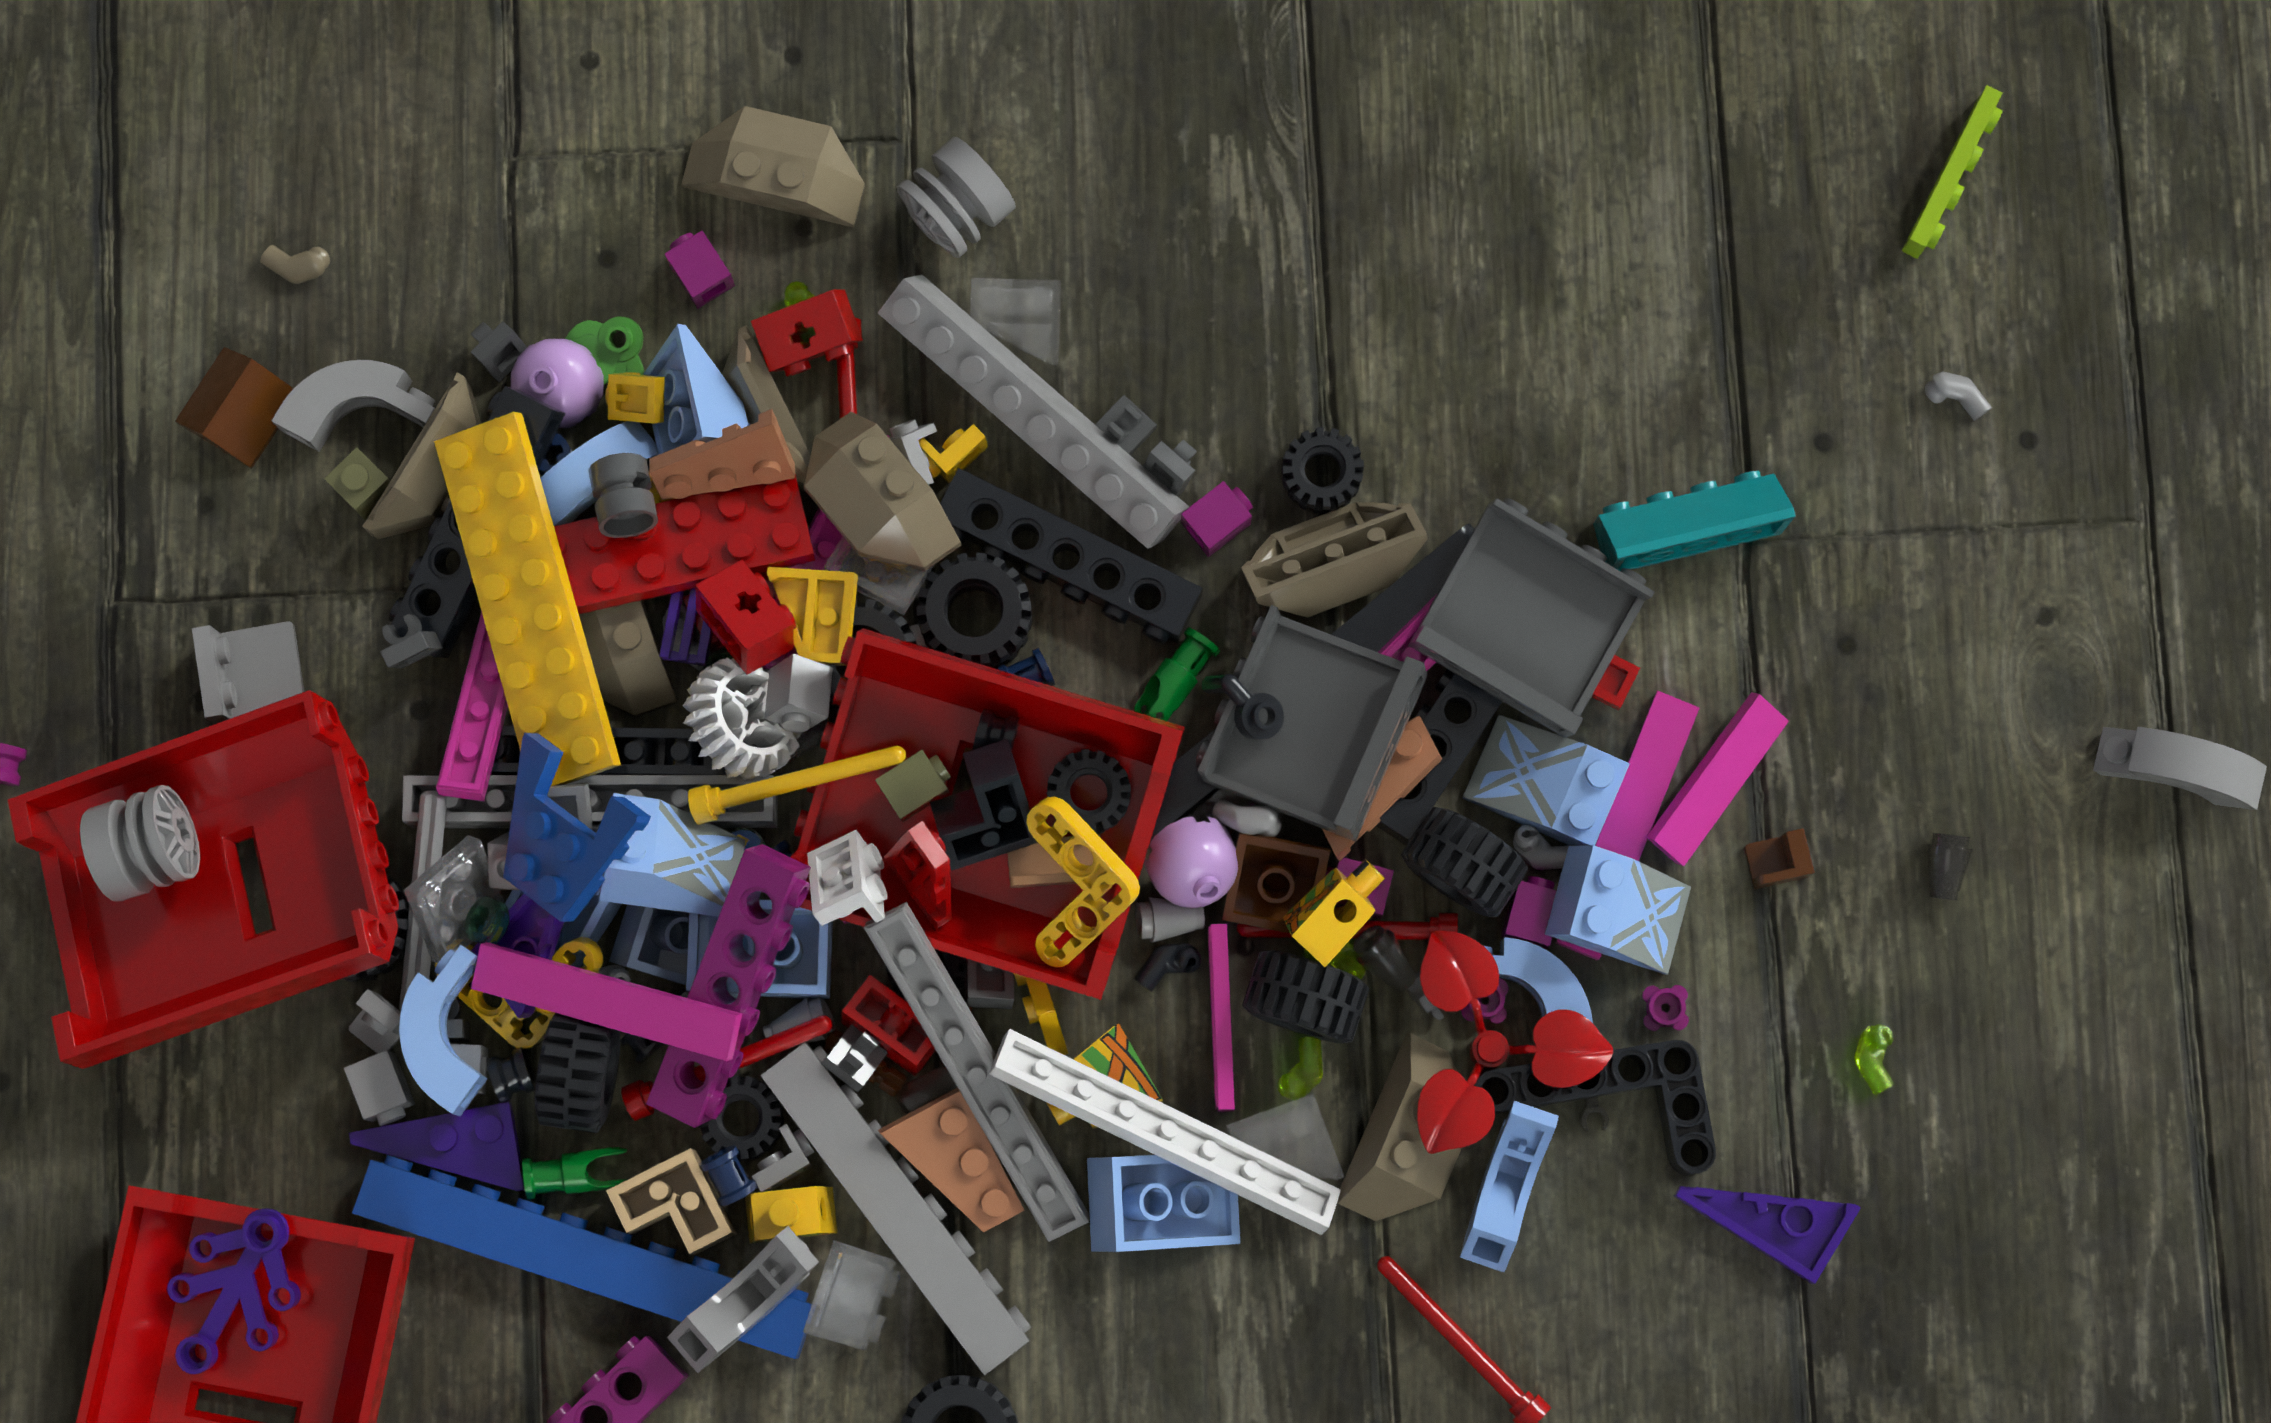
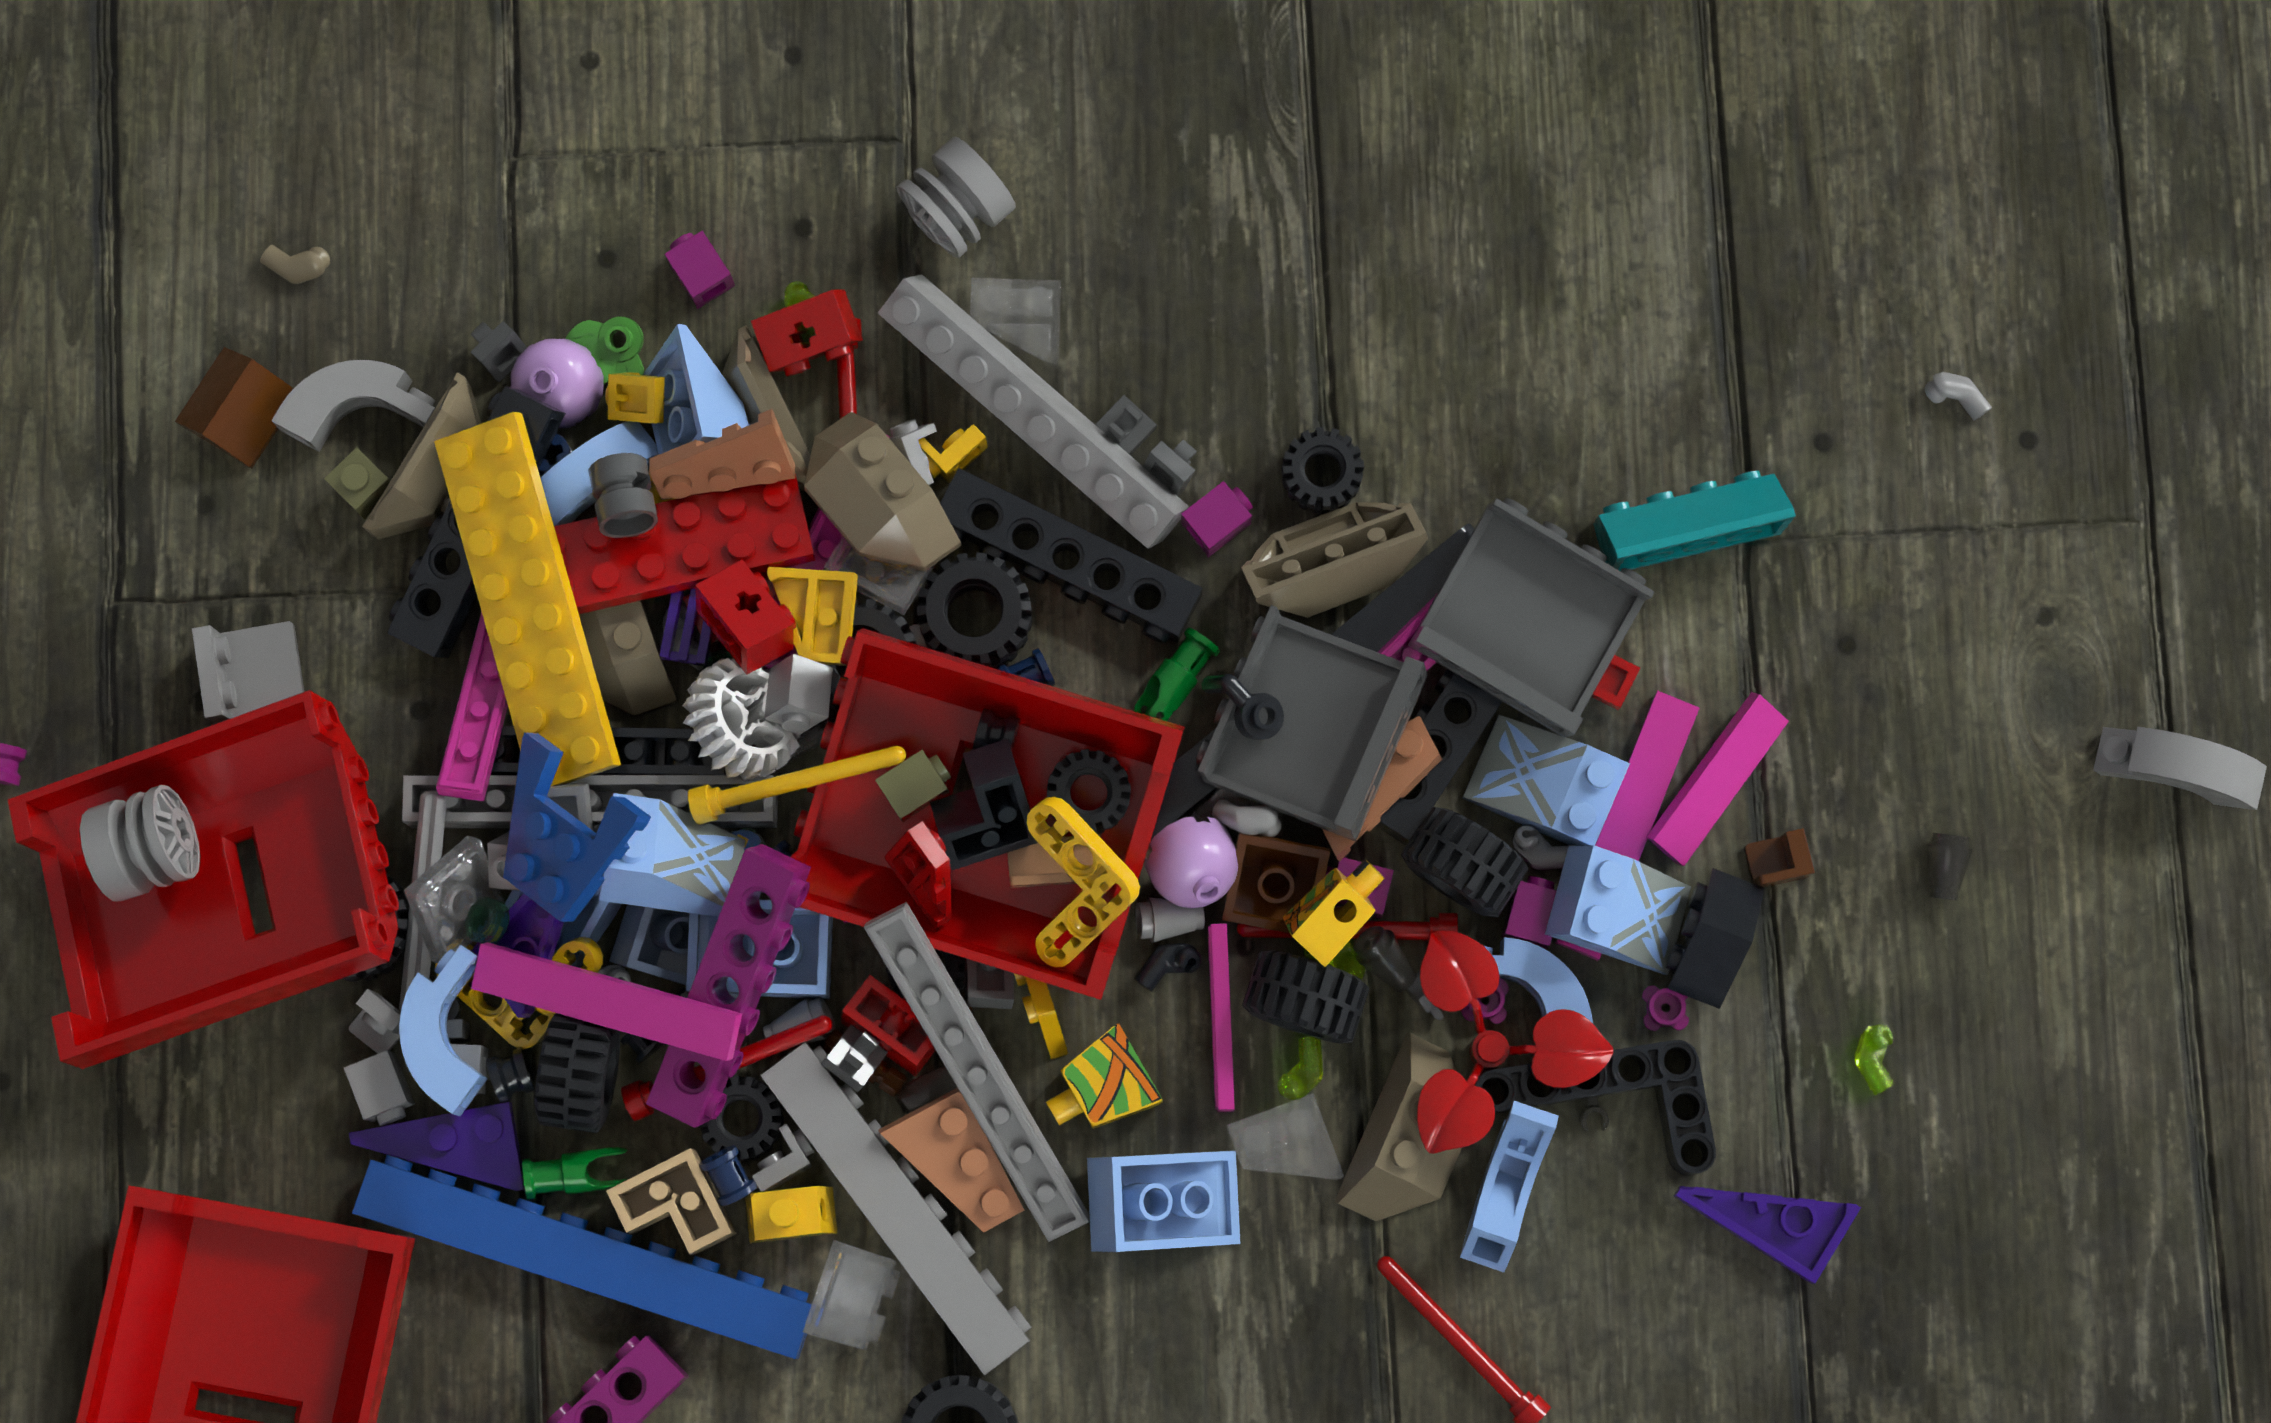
(238, 1284): dark purple plant -> none
(411, 647): dark grey tile -> none
(744, 1300): light grey arch -> none
(777, 165): dark tan wedge -> none
(846, 878): white bracket -> none
(1165, 1131): white plate -> none
(1717, 937): none -> black brick
(1962, 157): lime plate -> none

